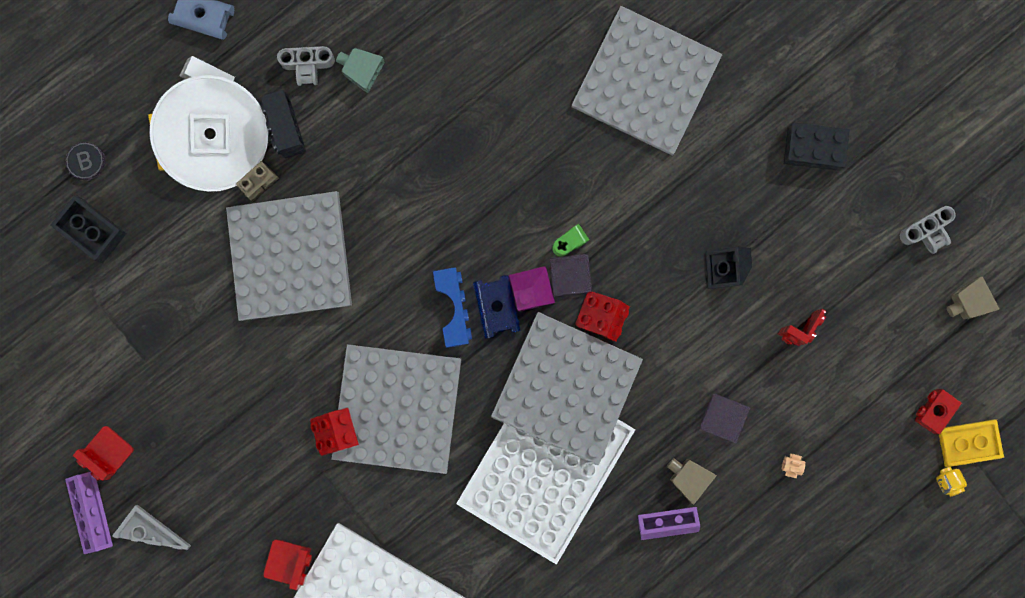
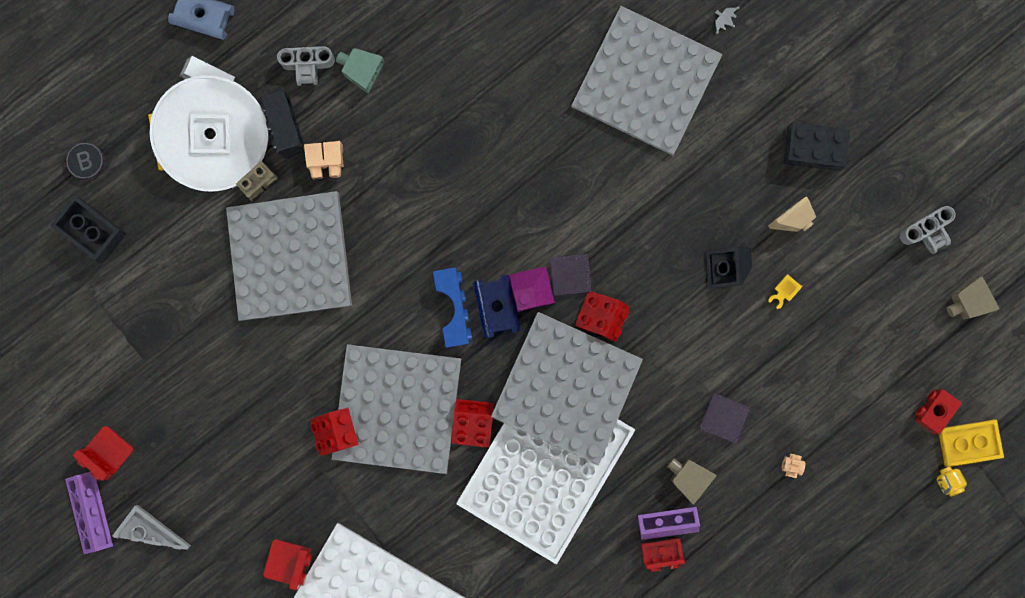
(324, 157): none -> light nougat hips
(472, 423): none -> red bracket
(572, 239): bright green piece -> none
(662, 554): none -> red bracket
(725, 18): none -> light grey piece
(786, 289): none -> yellow plate
(793, 335): red bracket -> none
(796, 217): none -> tan slope

